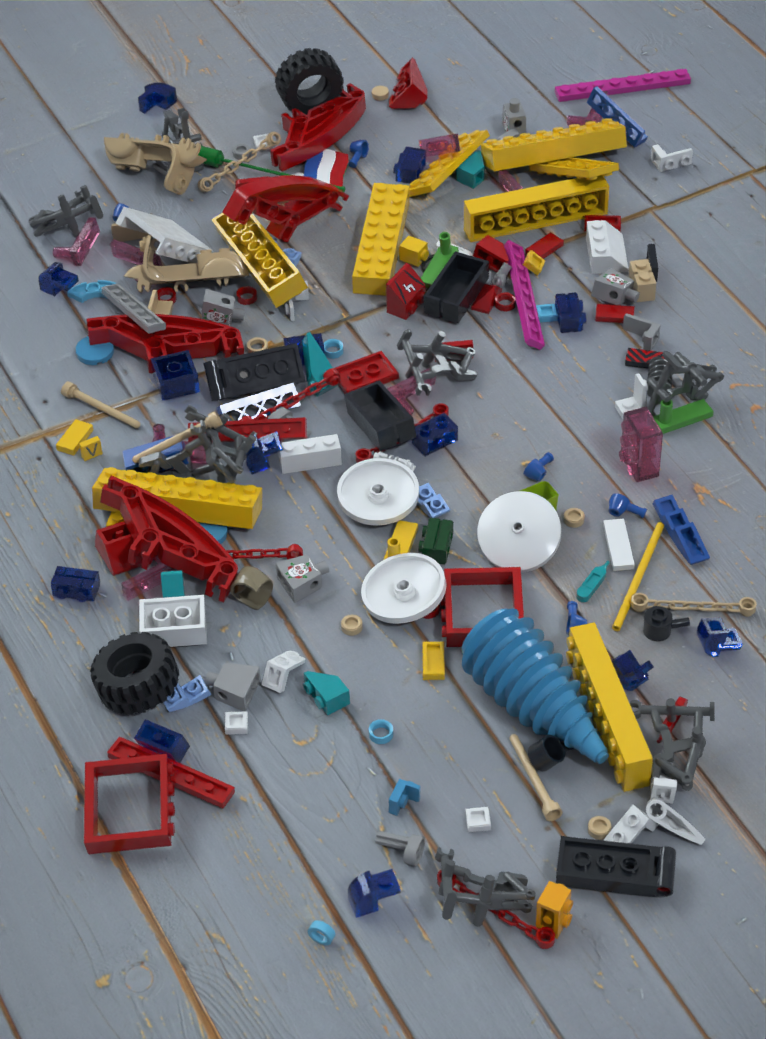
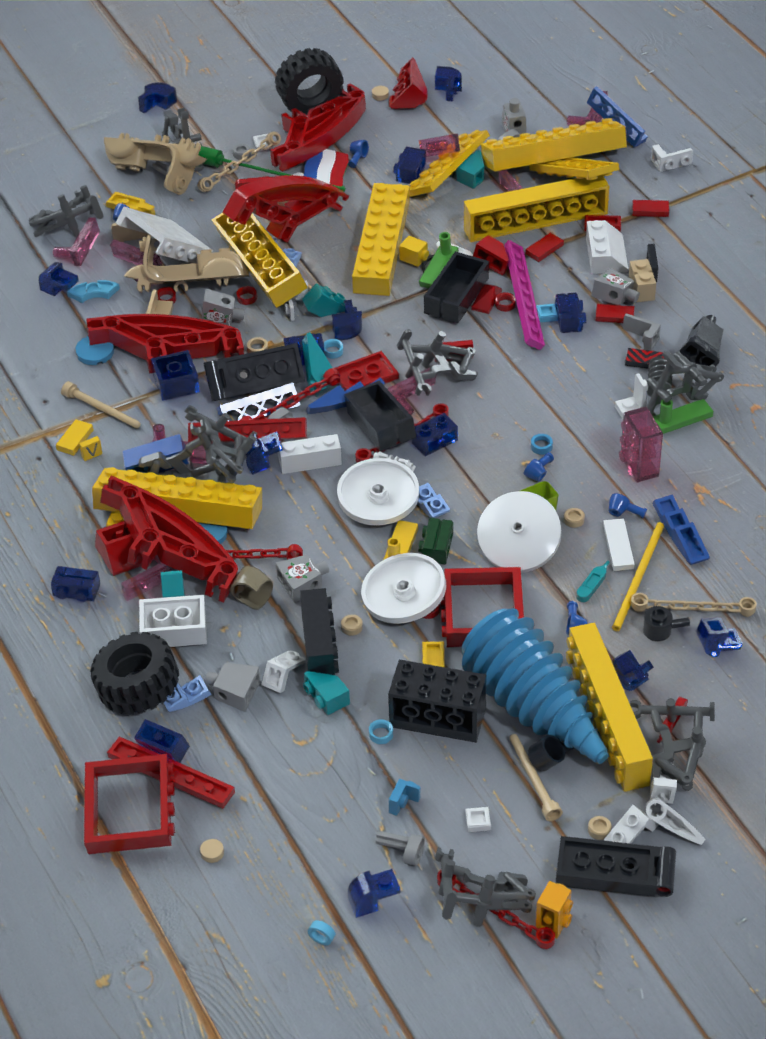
(131, 201): none -> yellow hinge
(133, 308): light grey tile -> none
(211, 421): tan piece -> none
(212, 850): none -> tan tile
(236, 722): white tile -> none
(318, 633): none -> black piece
(323, 301): none -> teal slope
(333, 399): none -> blue slope
(347, 324): none -> clear blue brick
(404, 292): red slope -> none
(437, 700): none -> black brick
(449, 80): none -> clear blue brick
(500, 277): light grey arm -> none
(534, 262): yellow tile -> none
(541, 450): none -> dark azure piece
(624, 84): dark pink plate -> none
(650, 208): none -> red tile
(703, 342): none -> black piece

